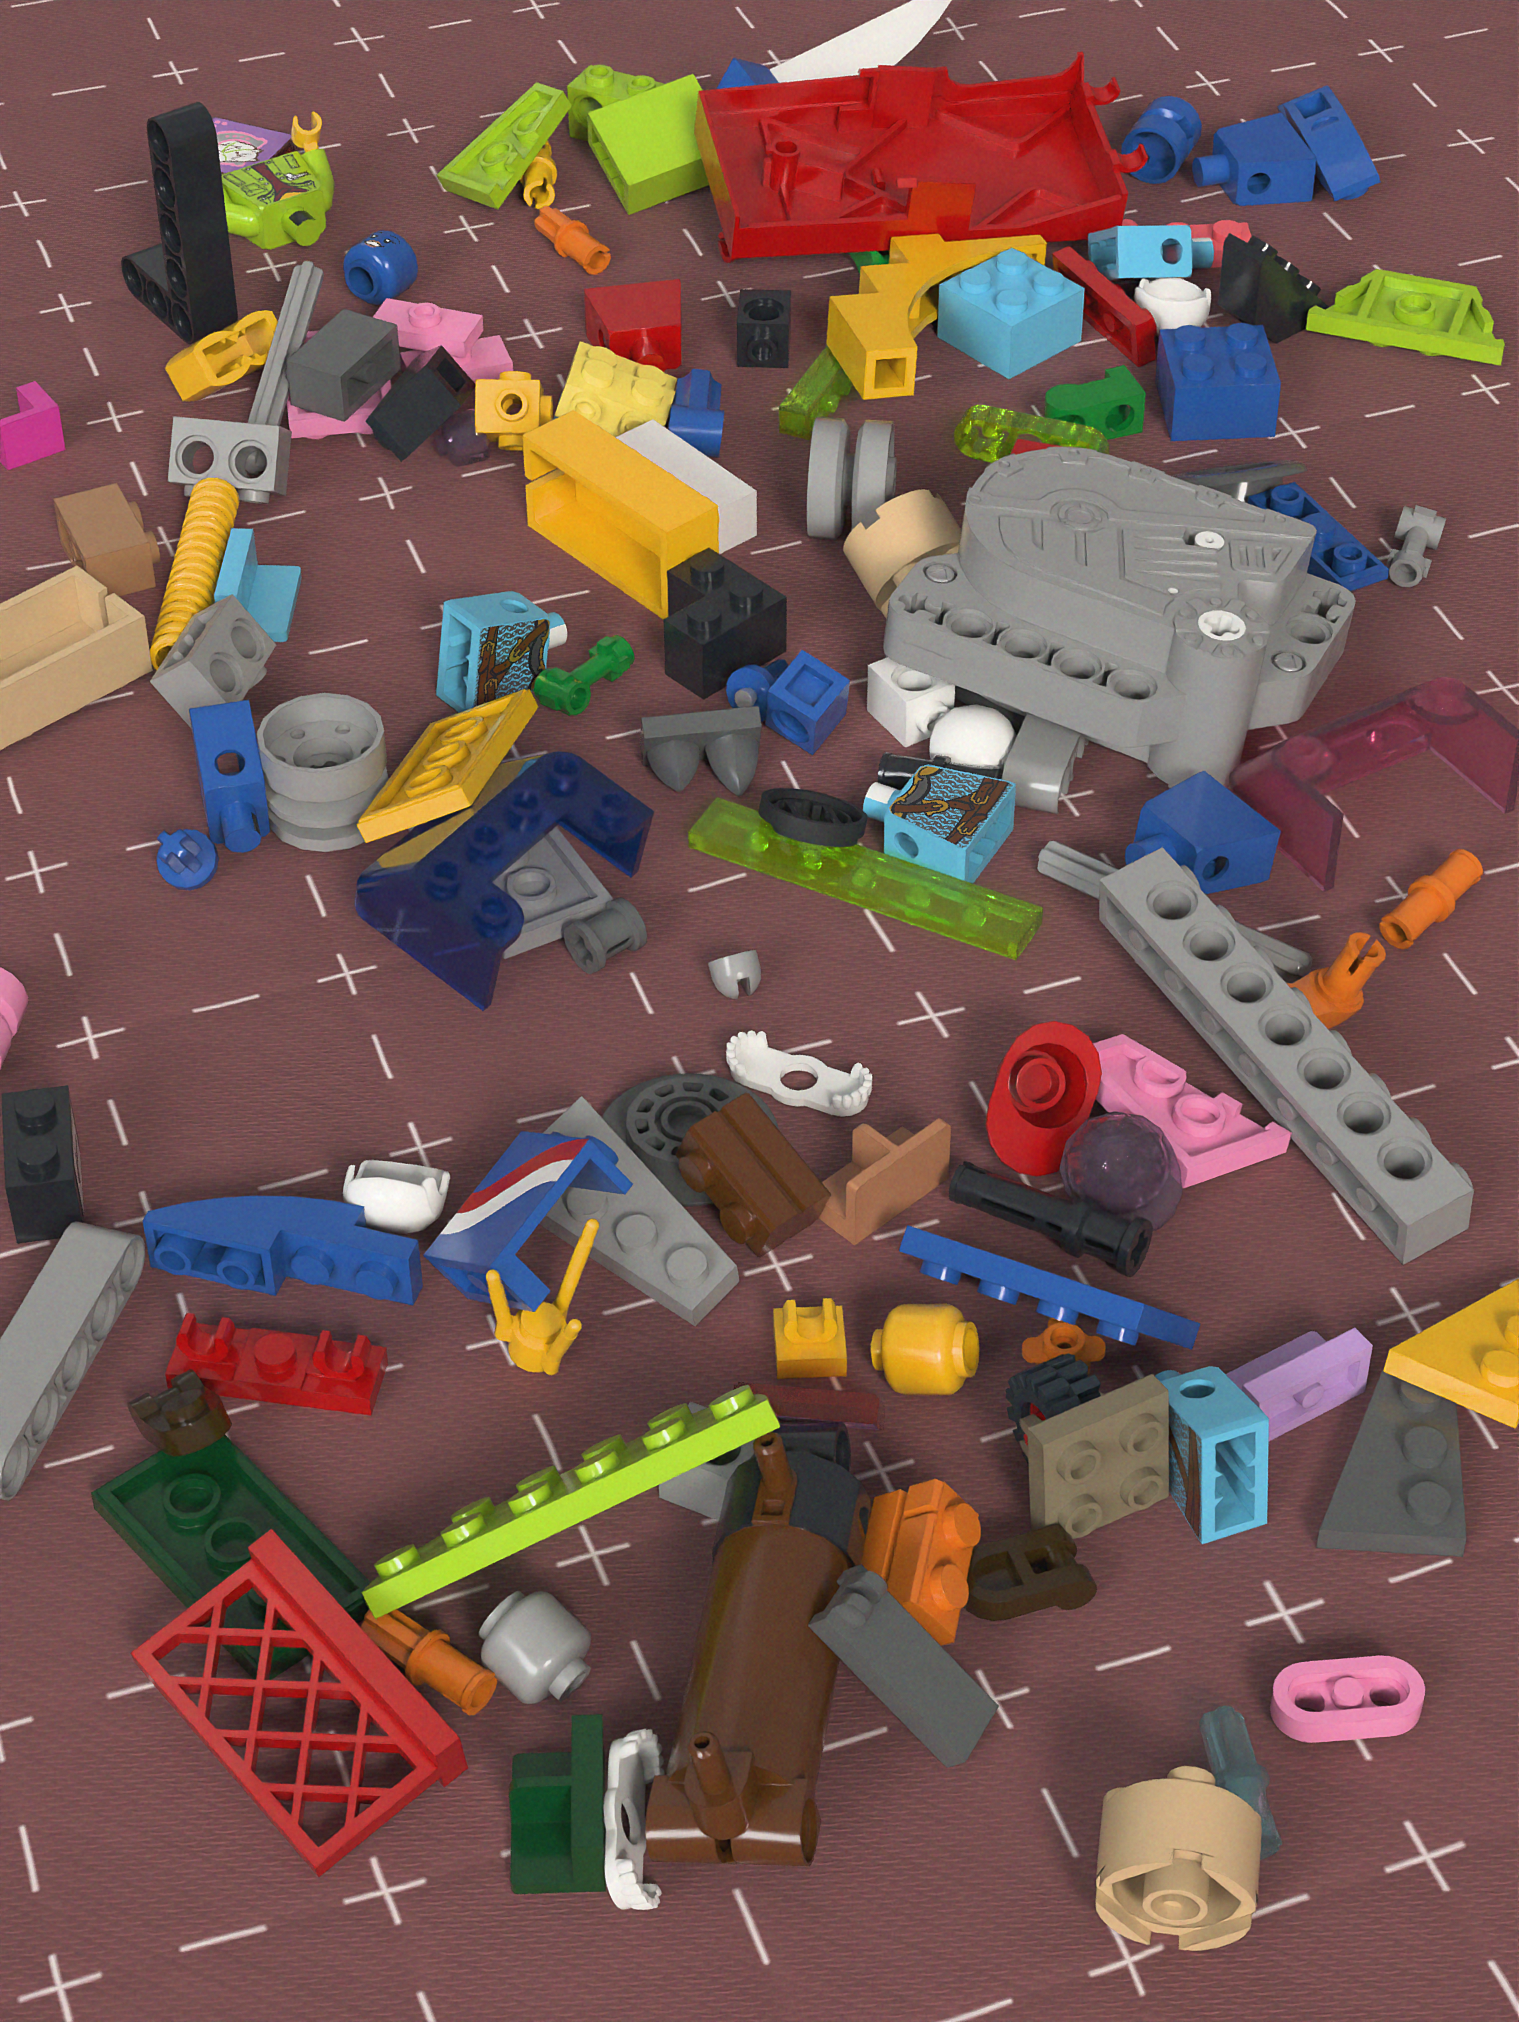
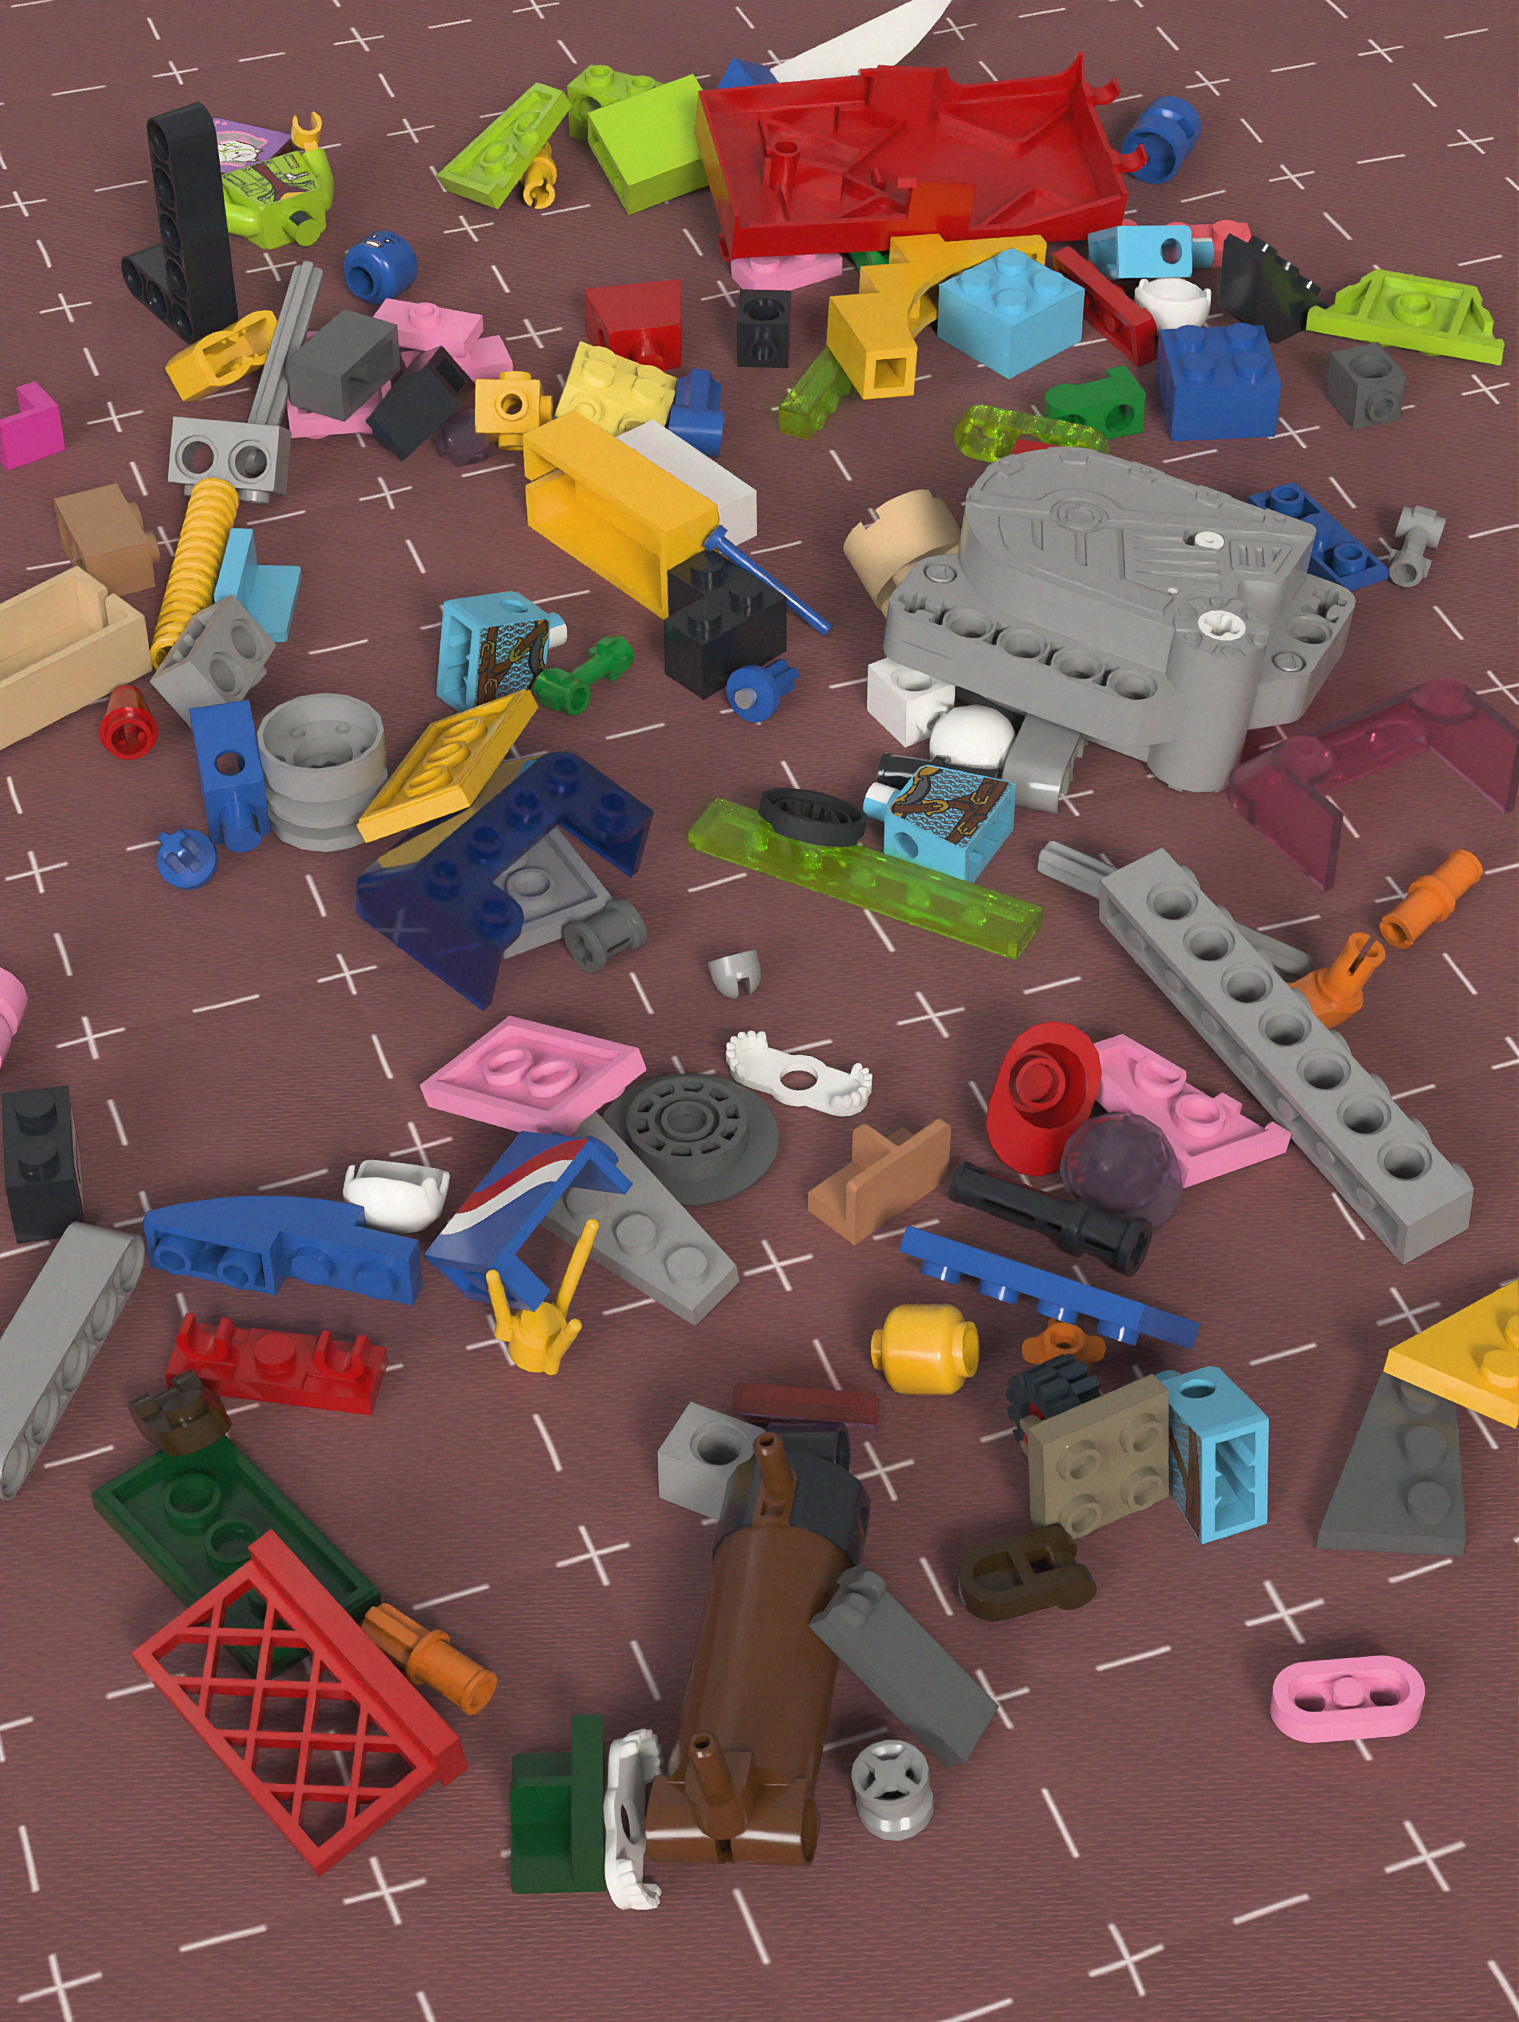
(128, 724): none -> red cone
(533, 1077): none -> bright pink plate
(535, 1647): light grey head -> none
(556, 1502): lime plate -> none
(572, 240): orange axle -> none
(718, 540): none -> blue piece
(722, 736): dark grey tile -> none
(751, 1175): reddish brown brick -> none
(785, 271): none -> bright pink piece
(807, 702): blue brick -> none
(809, 1340): yellow tile -> none
(848, 479): light grey wheel -> none
(893, 1769): none -> light grey wheel
(924, 1552): orange brick -> none
(1178, 1861): tan brick -> none
(1209, 833): blue torso -> none
(1237, 1770): clear light blue axle -> none
(1244, 479): dark grey wheel -> none
(1259, 163): blue torso -> none
(1305, 1378): lavender panel -> none
(1325, 127): blue slope -> none
(1365, 385): none -> dark grey brick

